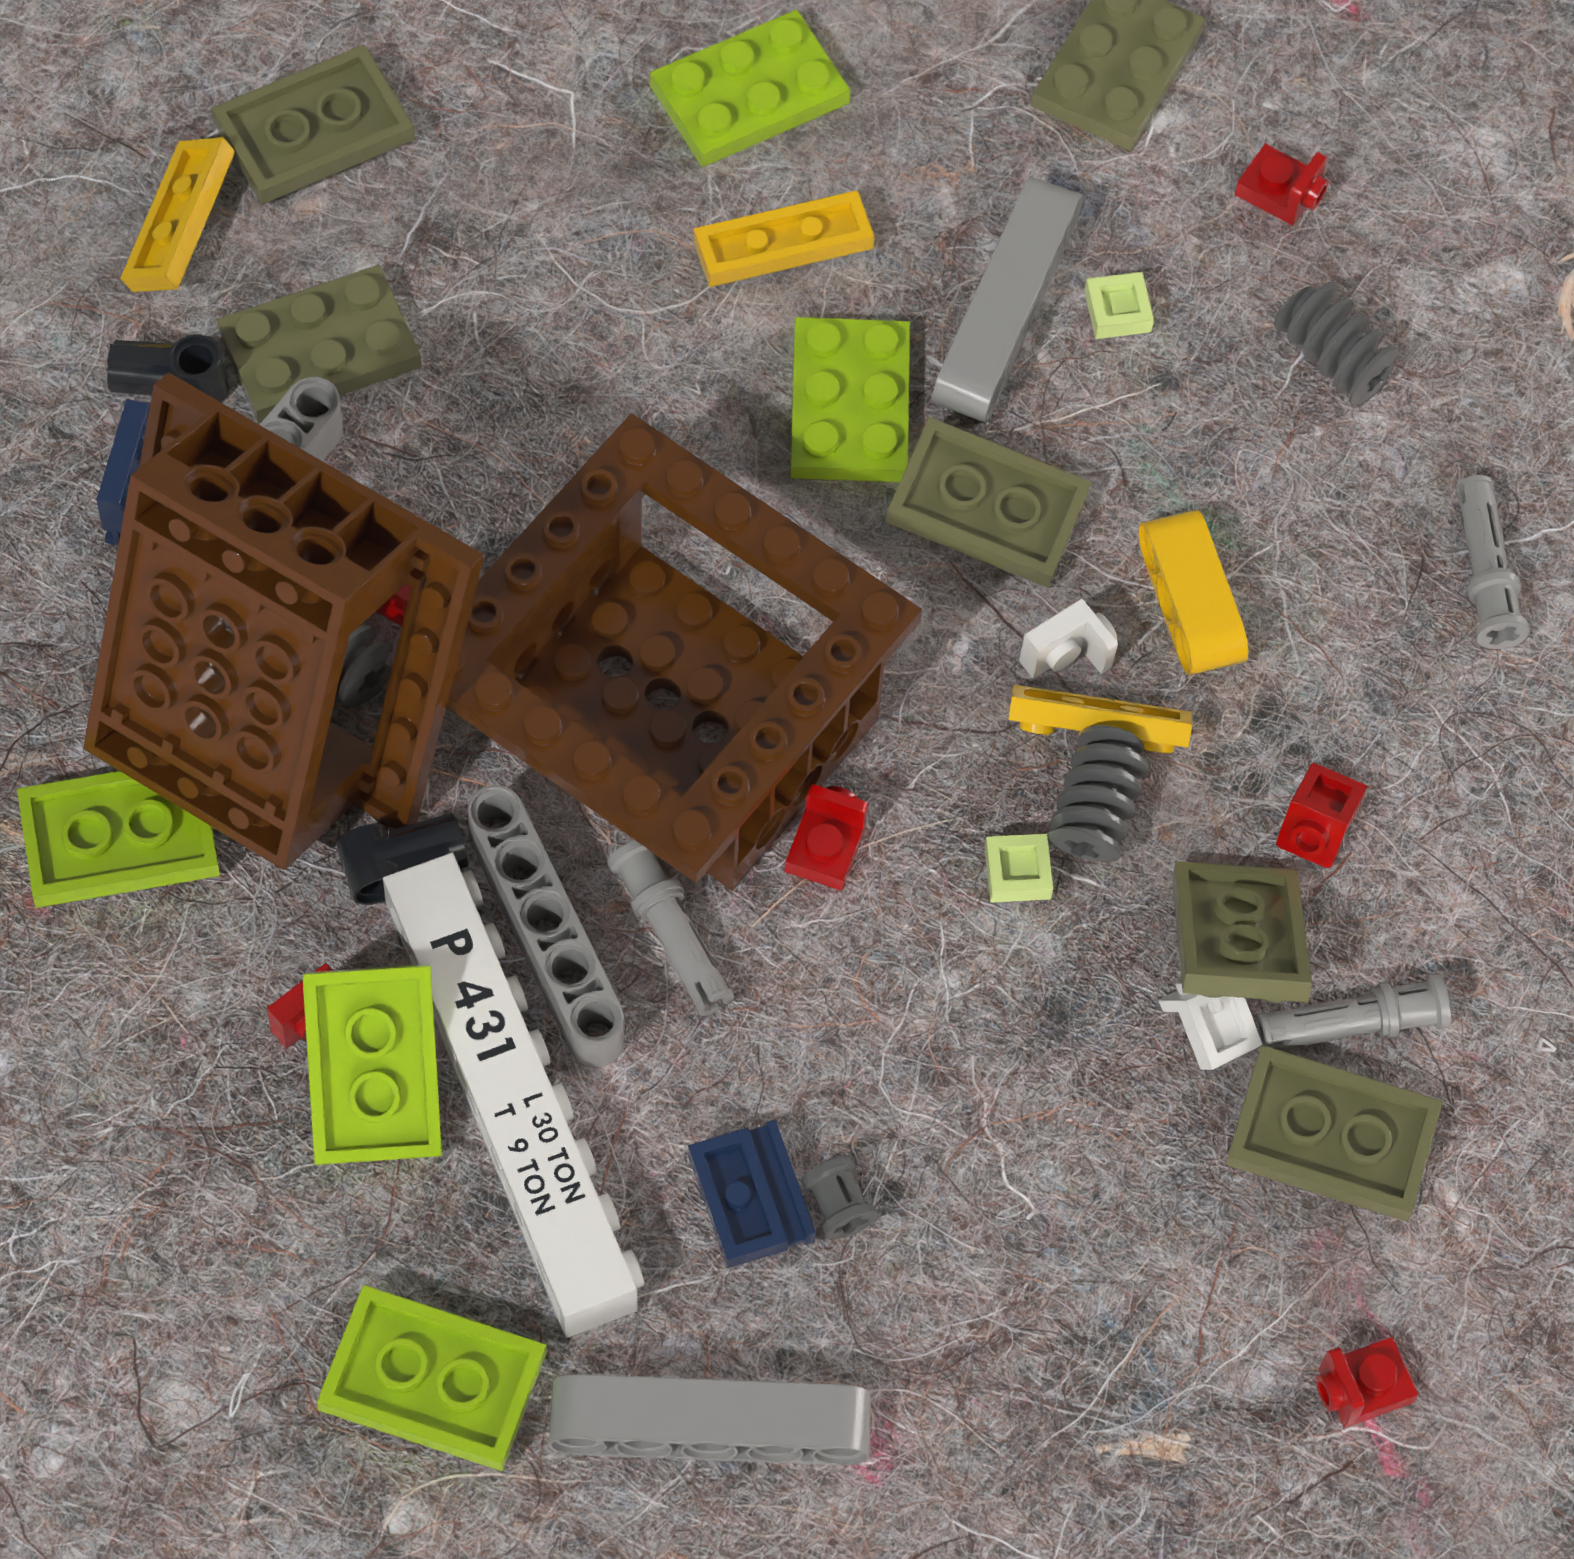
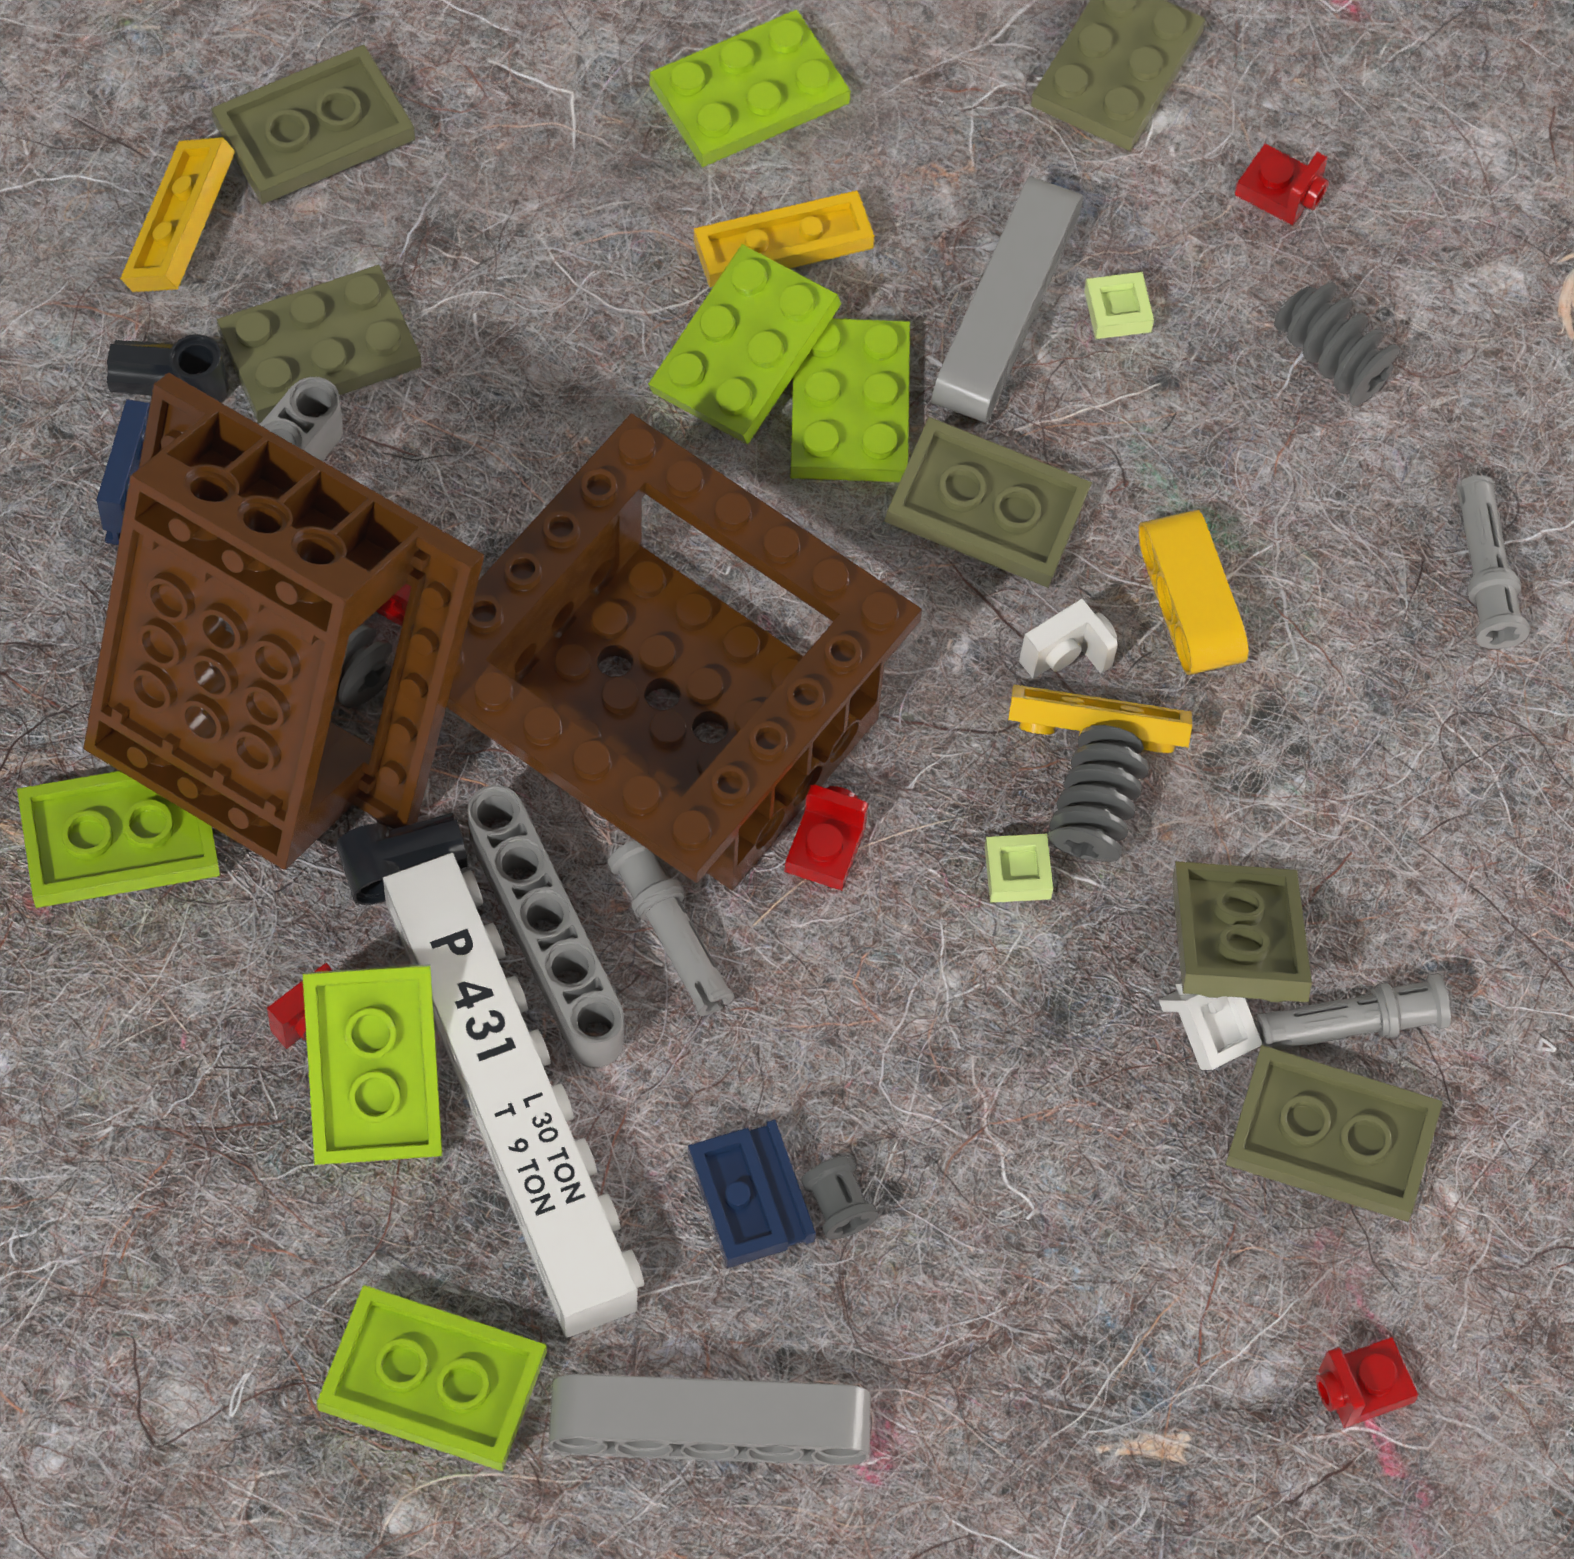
(744, 344): none -> lime plate
(1320, 815): red bracket -> none

